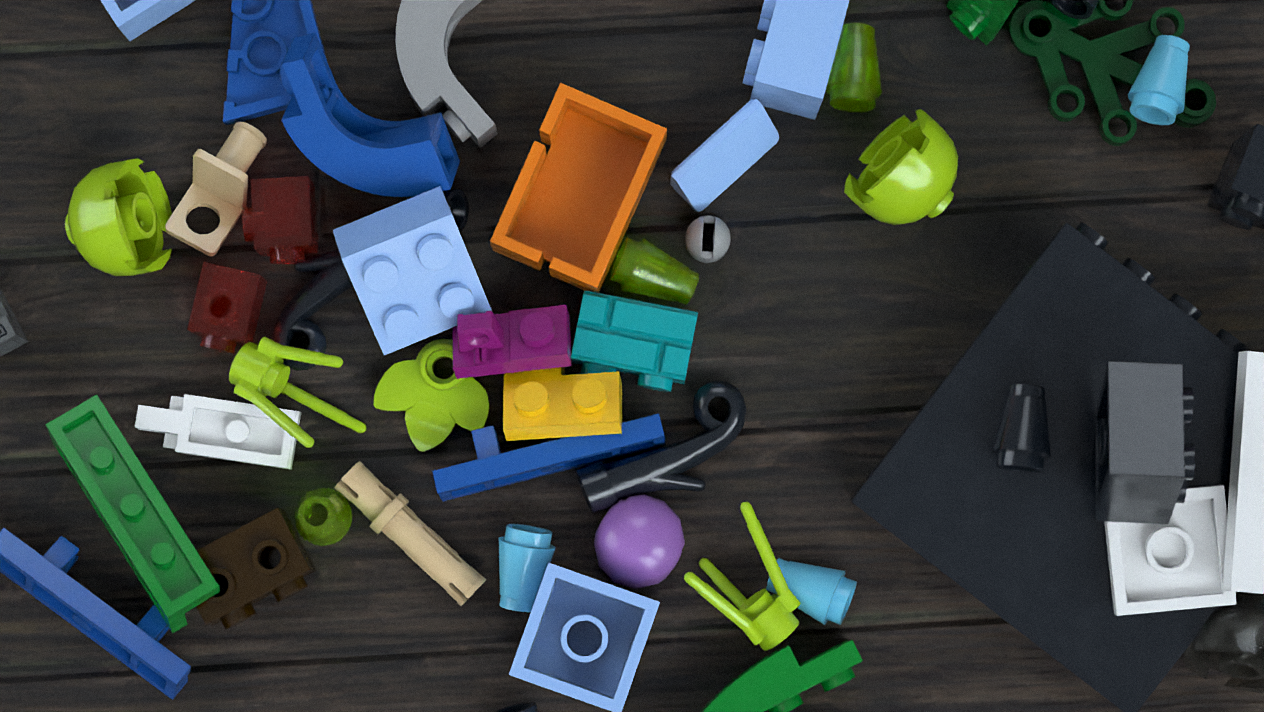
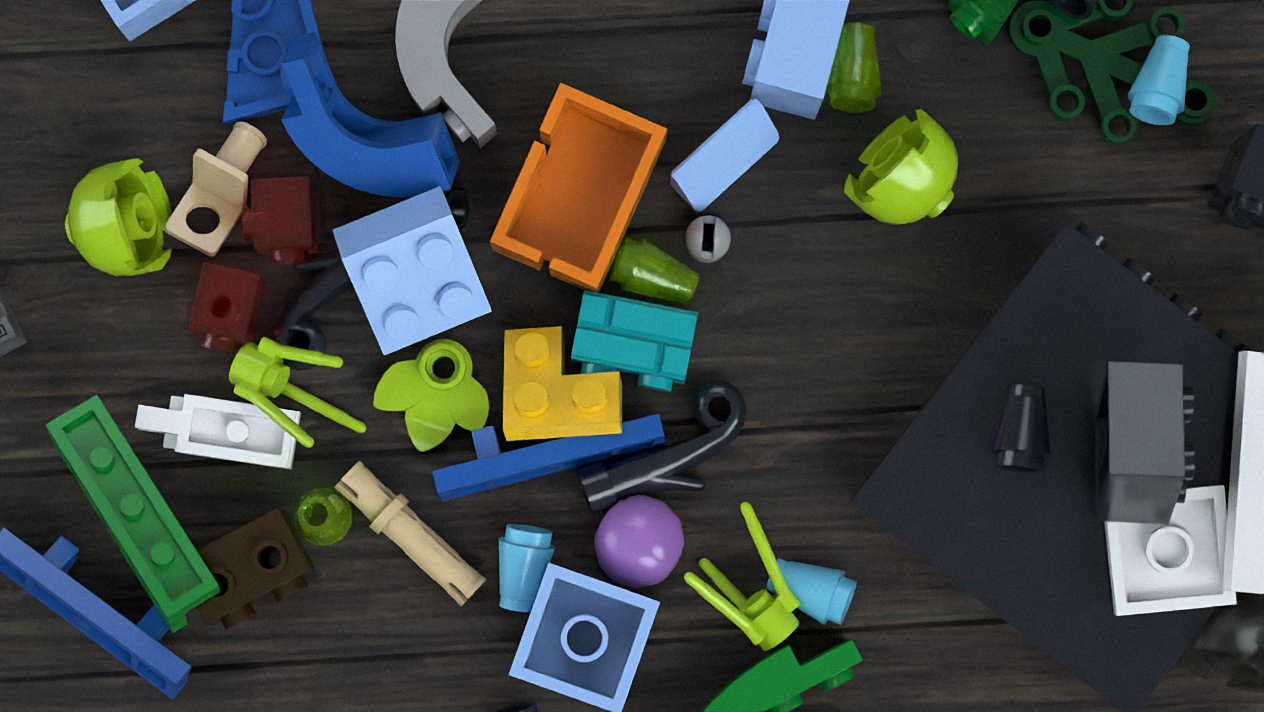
(511, 341): magenta hinge -> none

